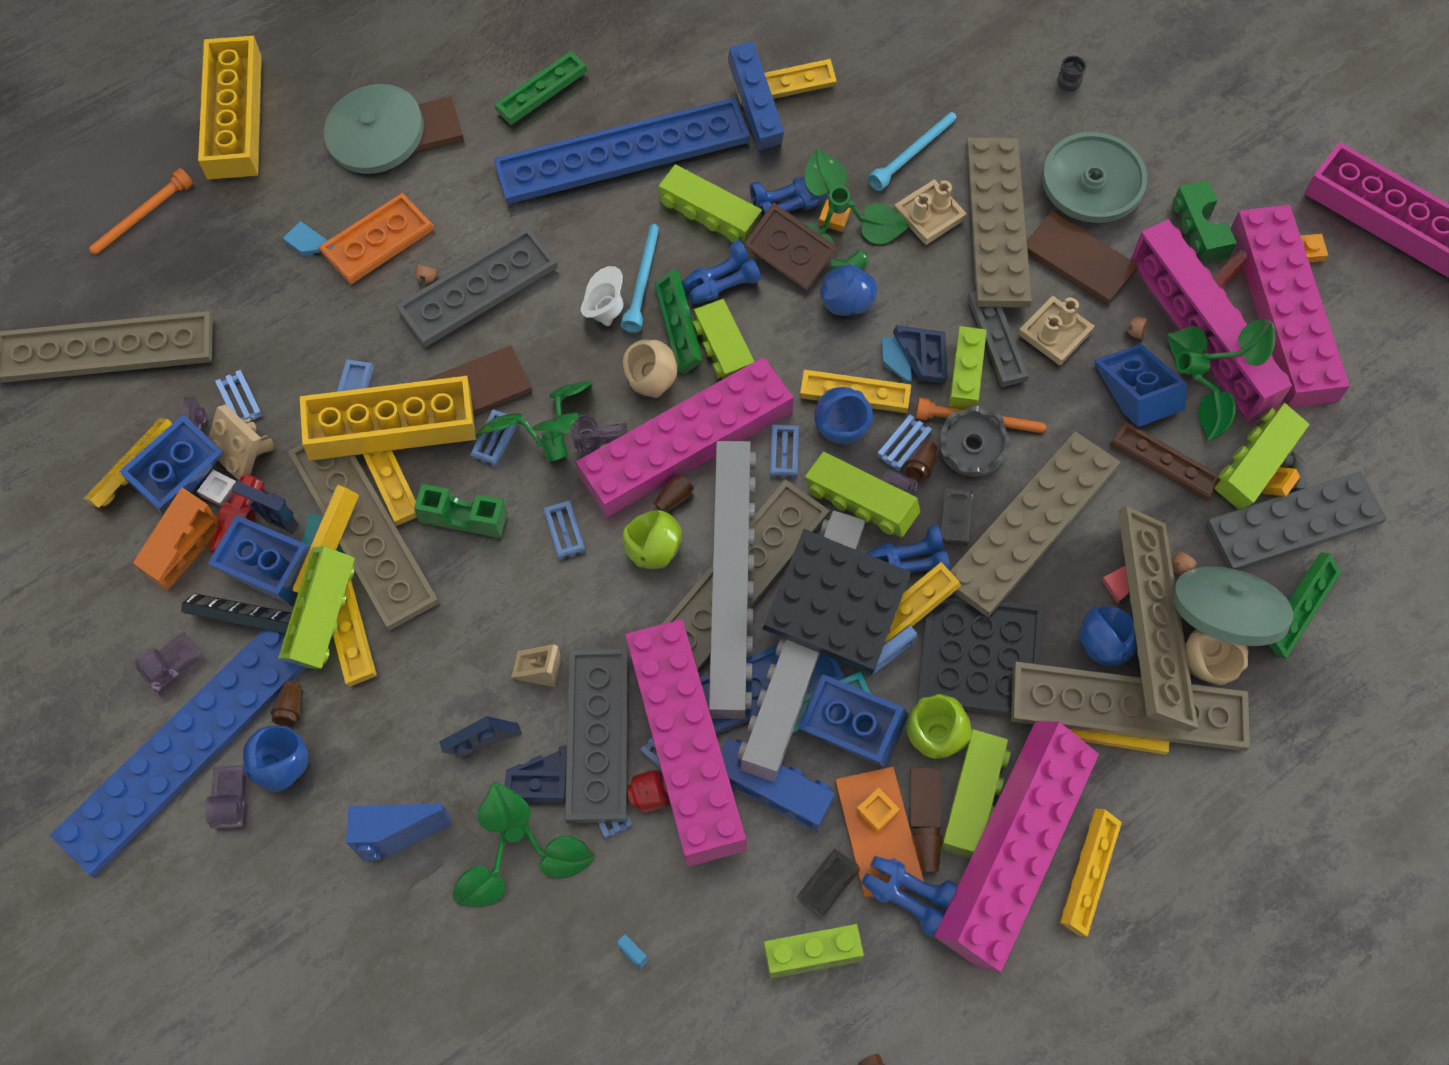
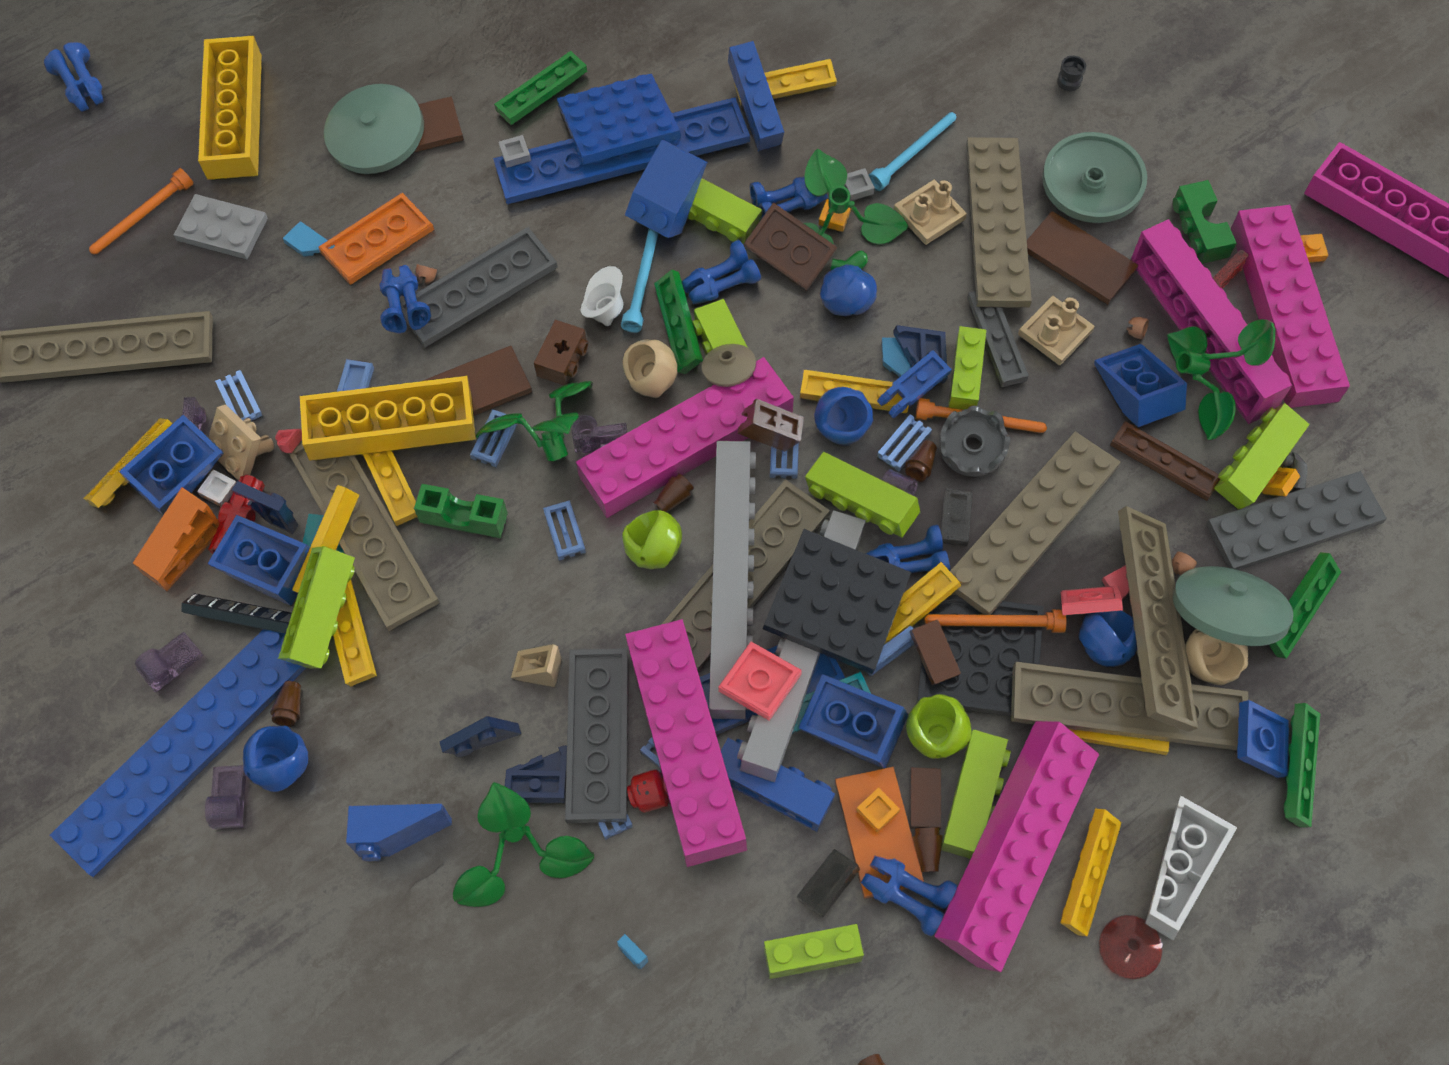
(86, 85): none -> blue piece
(220, 226): none -> light grey plate
(288, 439): none -> coral tile
(404, 285): none -> blue piece
(514, 151): none -> light grey plate
(561, 353): none -> reddish brown brick
(618, 118): none -> blue plate
(666, 190): none -> blue slope
(729, 365): none -> dark tan dish
(760, 680): none -> coral tile
(771, 425): none -> reddish brown hinge
(859, 184): none -> light grey plate
(916, 382): none -> blue hinge
(935, 652): none -> reddish brown tile
(1051, 620): none -> orange piece
(1091, 600): none -> coral tile
(1118, 955): none -> clear red dish
(1189, 858): none -> white wedge
(1263, 739): none -> blue plate
(1302, 768): none -> green plate

